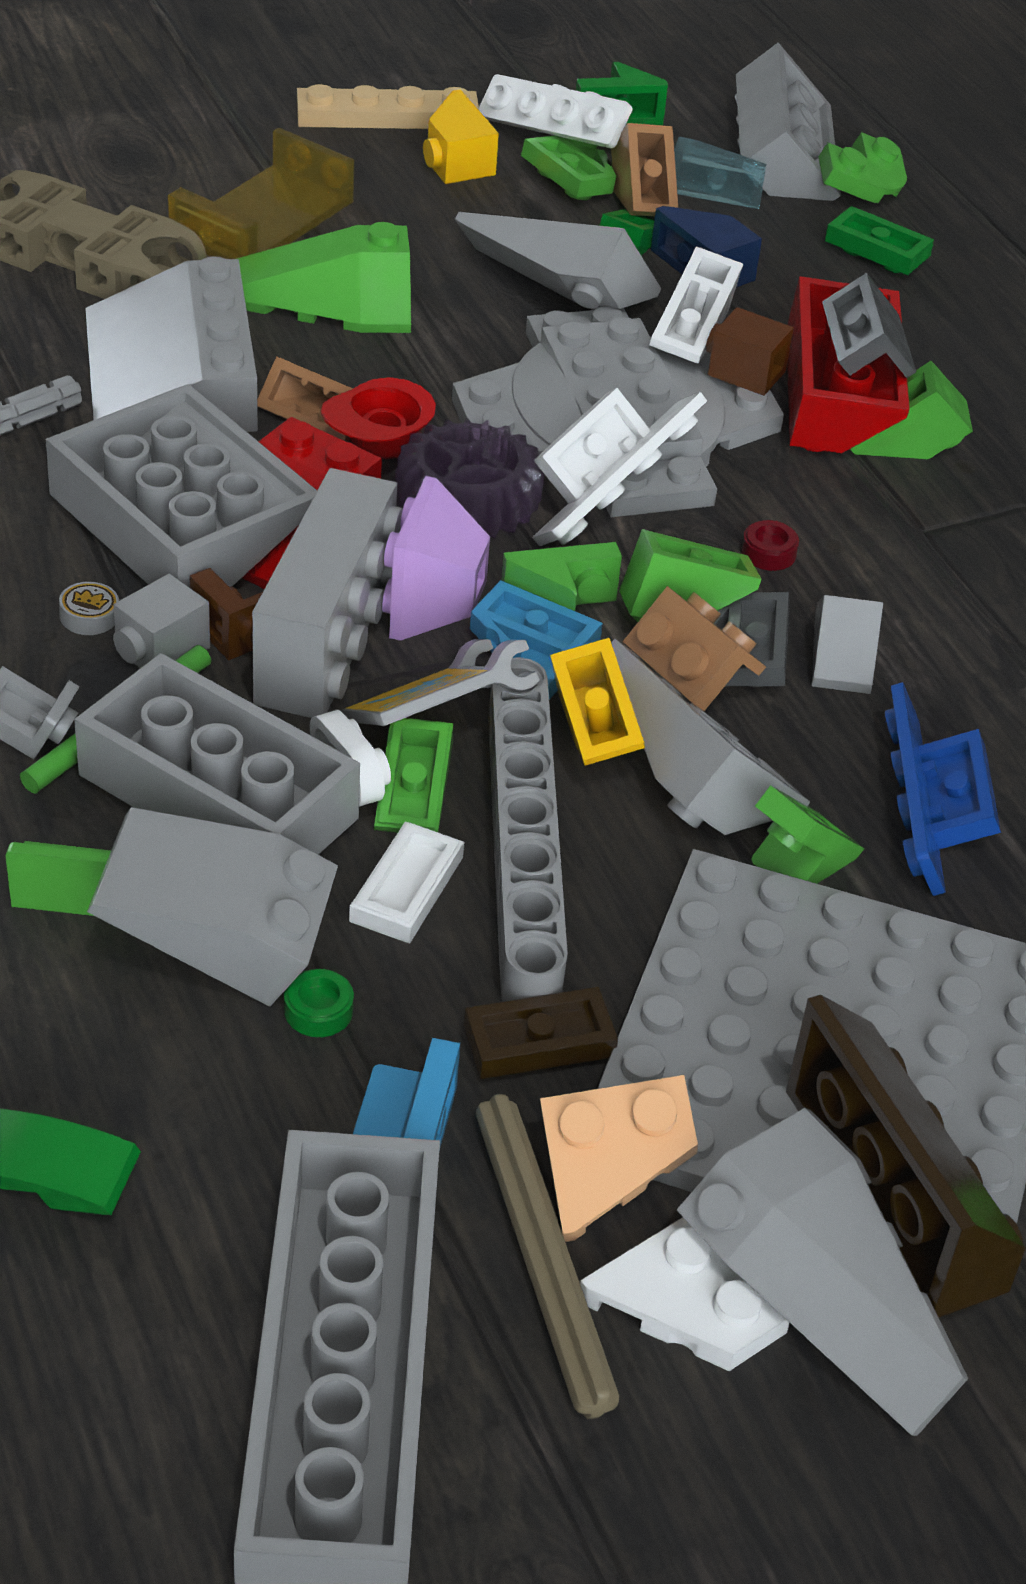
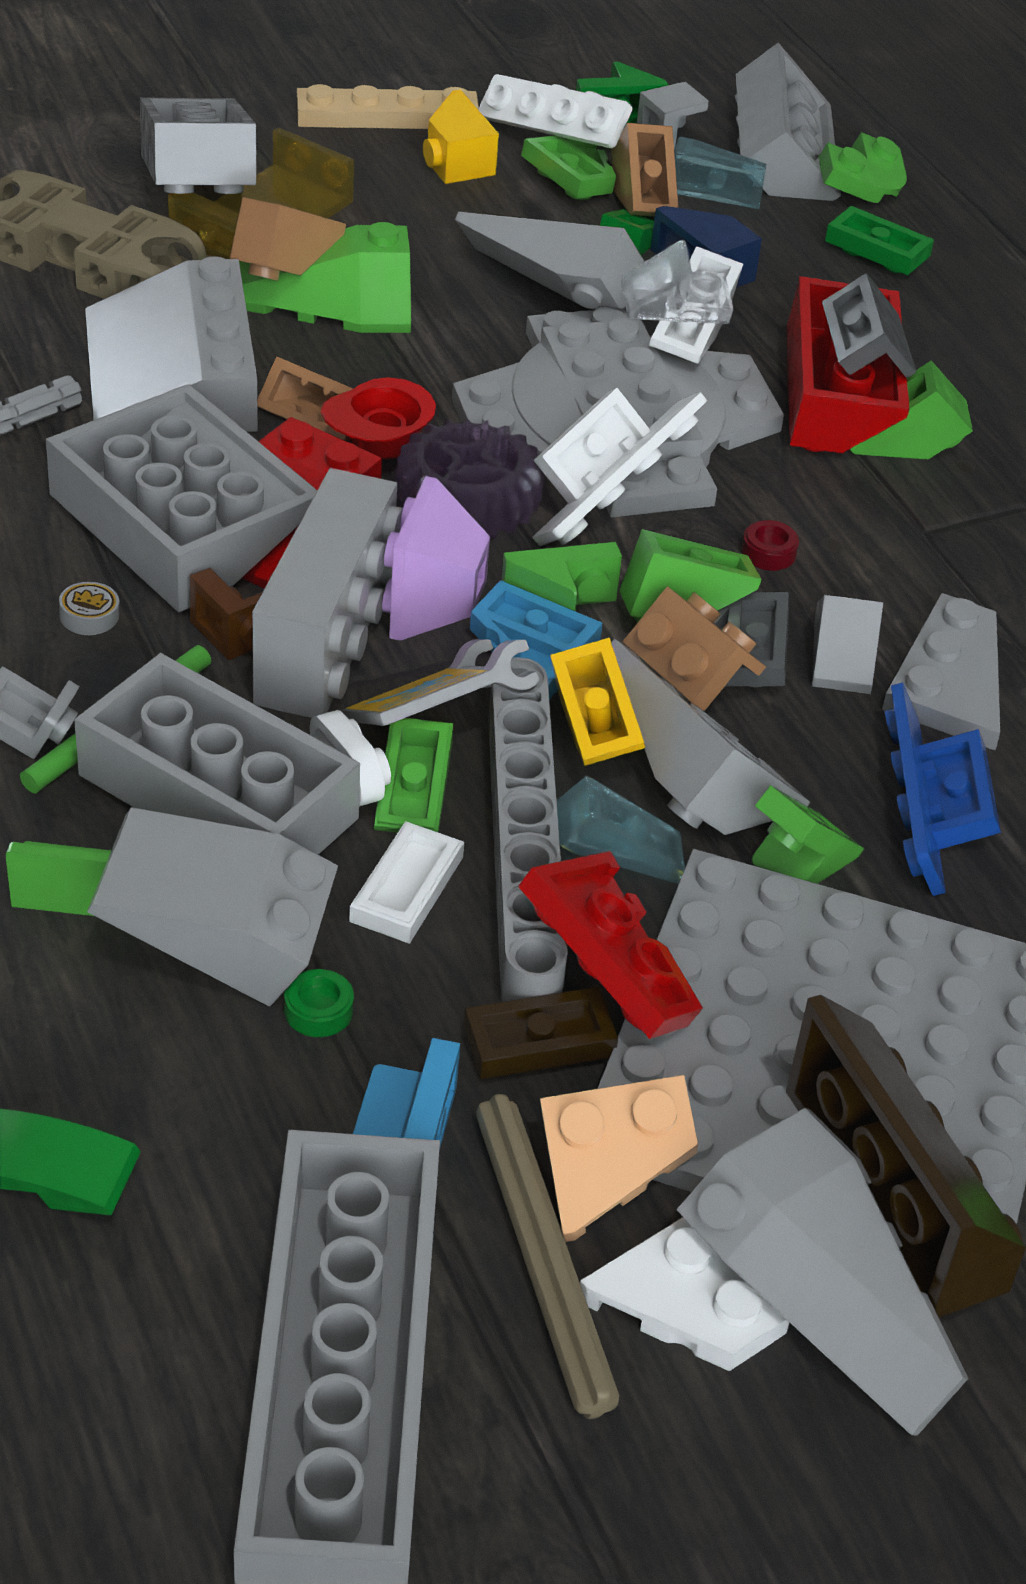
(160, 619): light grey brick -> none
(198, 143): none -> light grey brick
(281, 238): none -> medium nougat slope
(600, 820): none -> clear light blue slope
(606, 934): none -> red wing
(670, 106): none -> light grey panel
(670, 290): none -> clear slope
(749, 350): reddish brown brick -> none
(954, 670): none -> light grey wing

